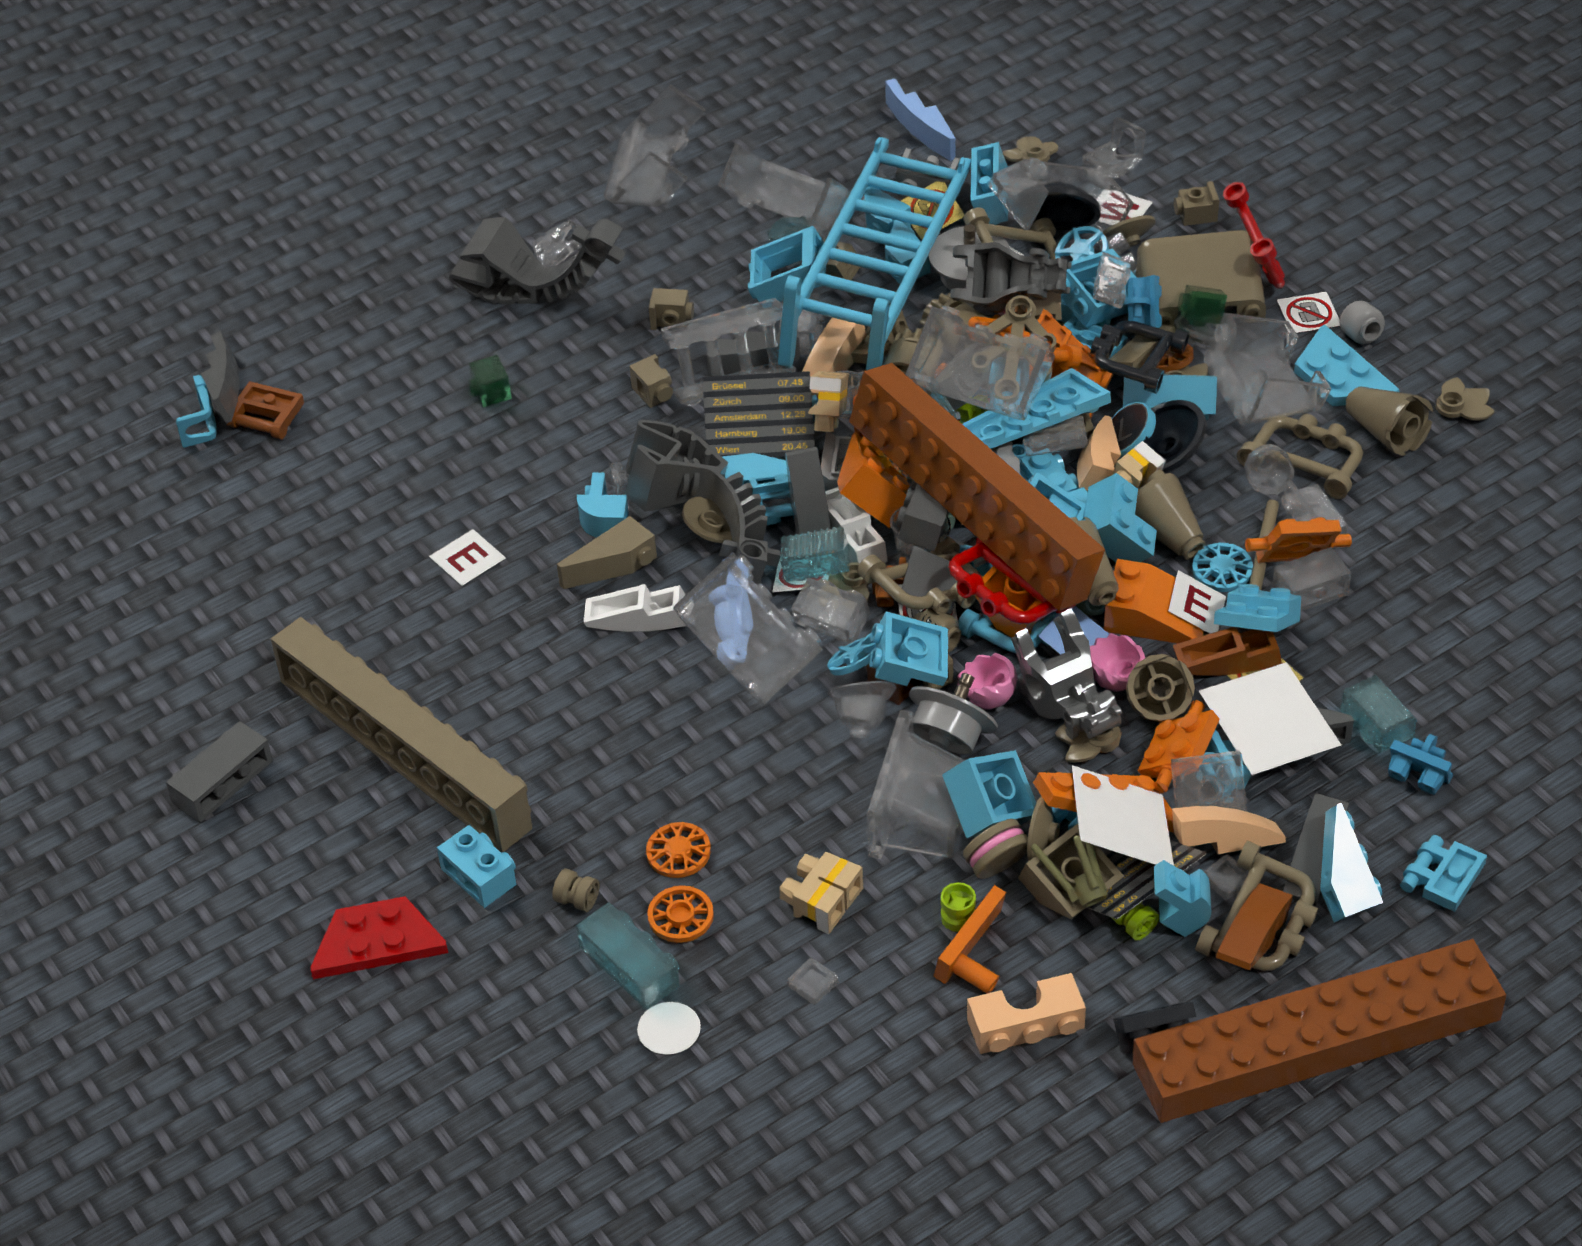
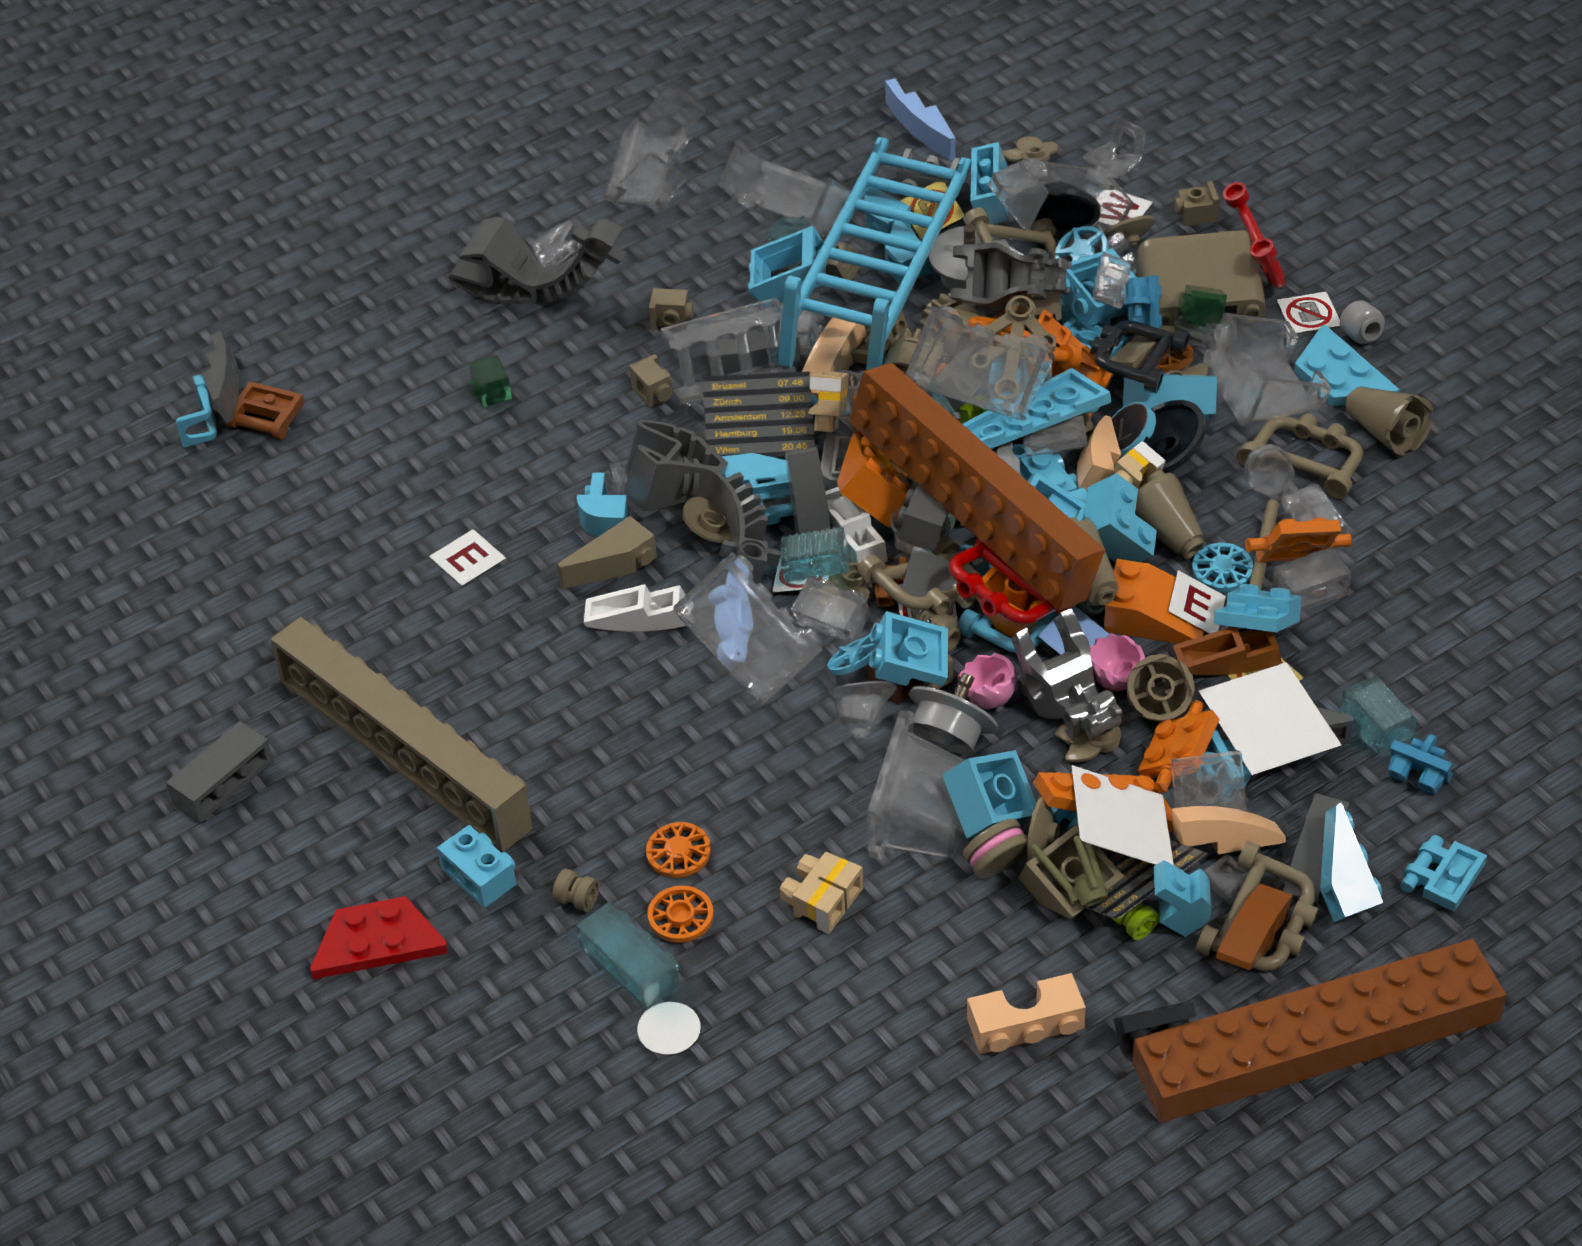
(812, 981): clear tile -> none
(955, 958): orange piece -> none
(957, 905): lime wheel -> none
(1463, 401): dark tan plate -> none

